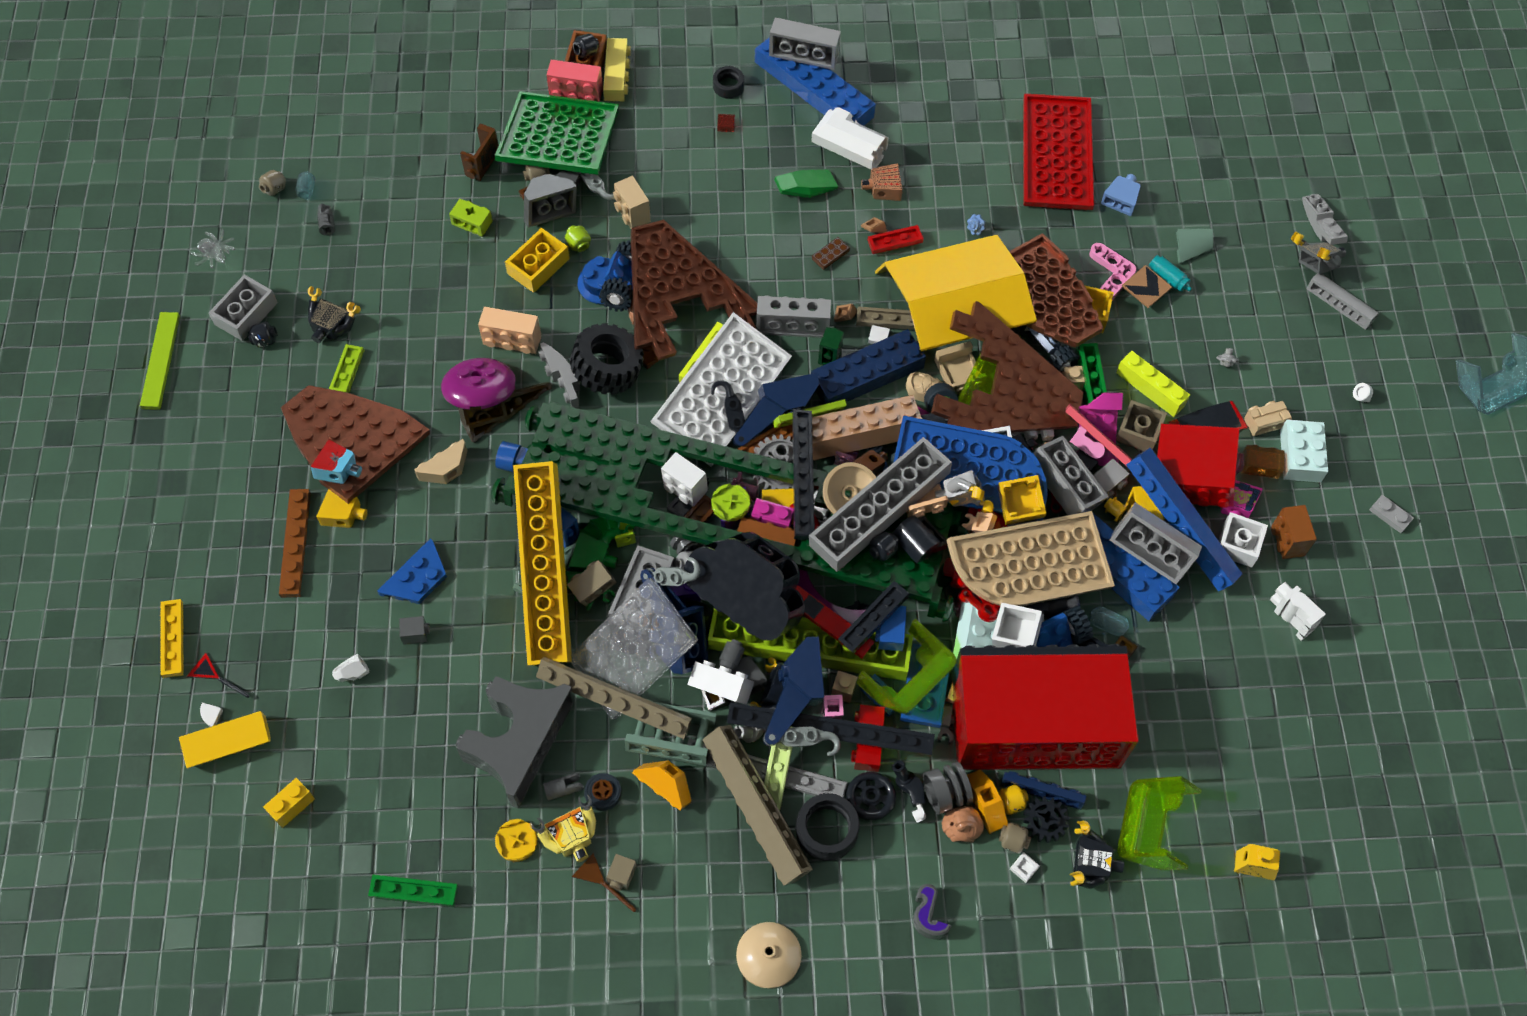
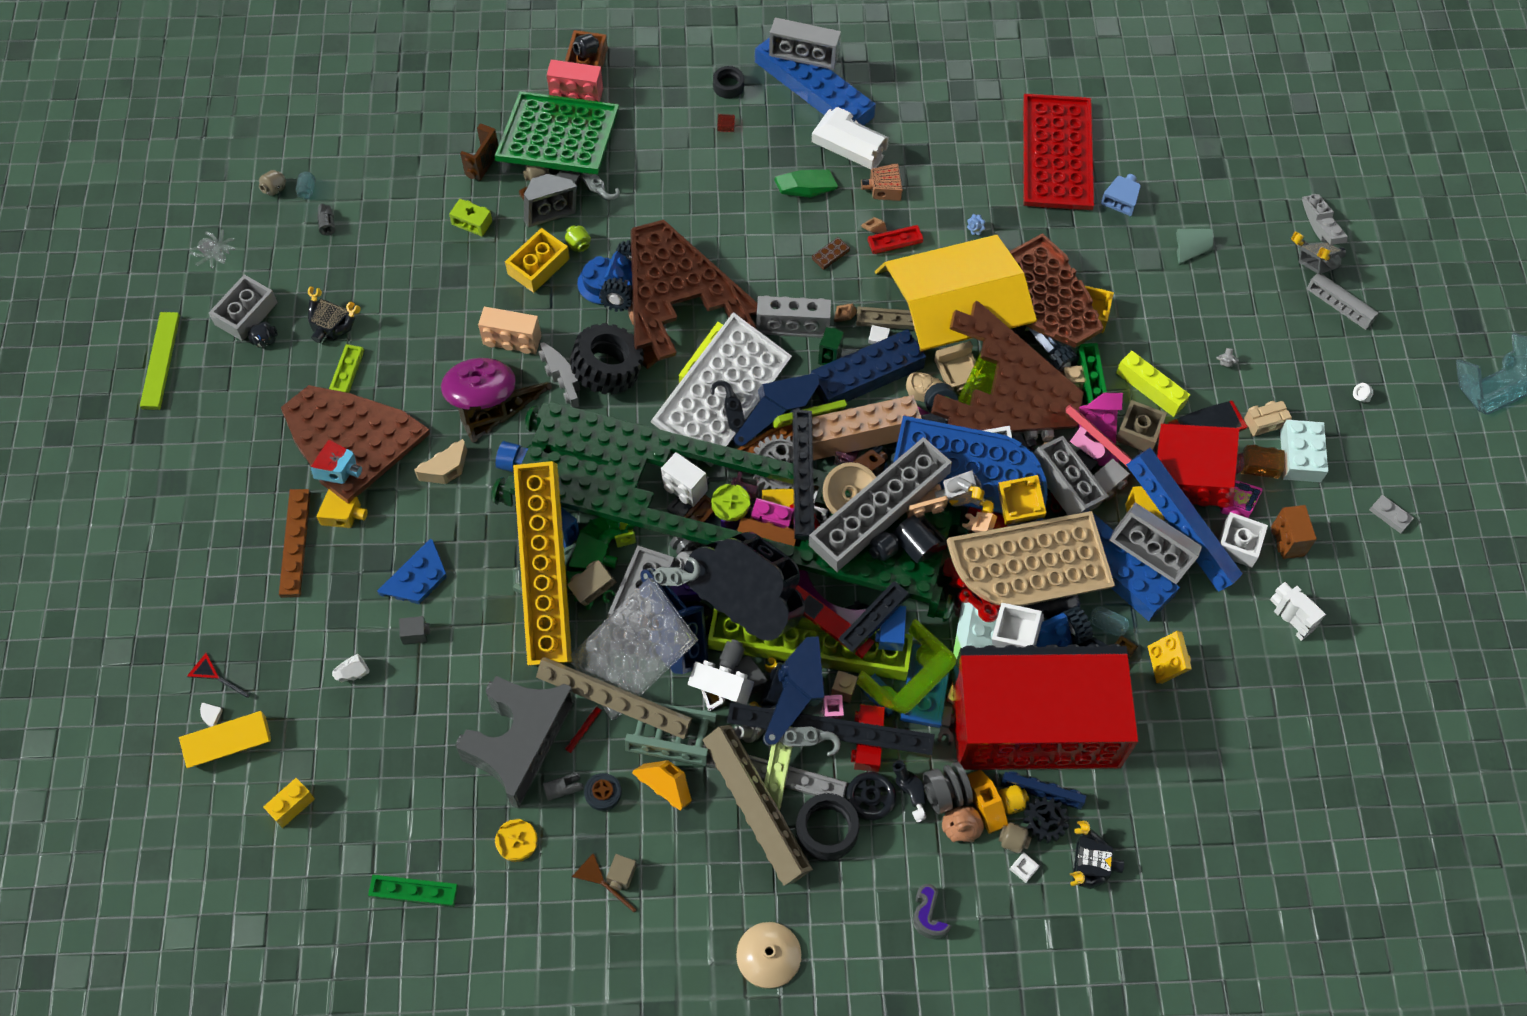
(172, 638): yellow plate -> none
(569, 832): torso -> none
(583, 729): none -> red piece
(616, 69): light yellow brick -> none
(631, 202): tan brick -> none
(1115, 508): yellow brick -> none
(1117, 269): bright pink beam -> none
(1146, 286): medium nougat piece -> none
(1146, 818): clear neon green windscreen -> none
(1169, 657): none -> yellow plate
(1170, 273): teal piece -> none
(1260, 861): yellow torso -> none

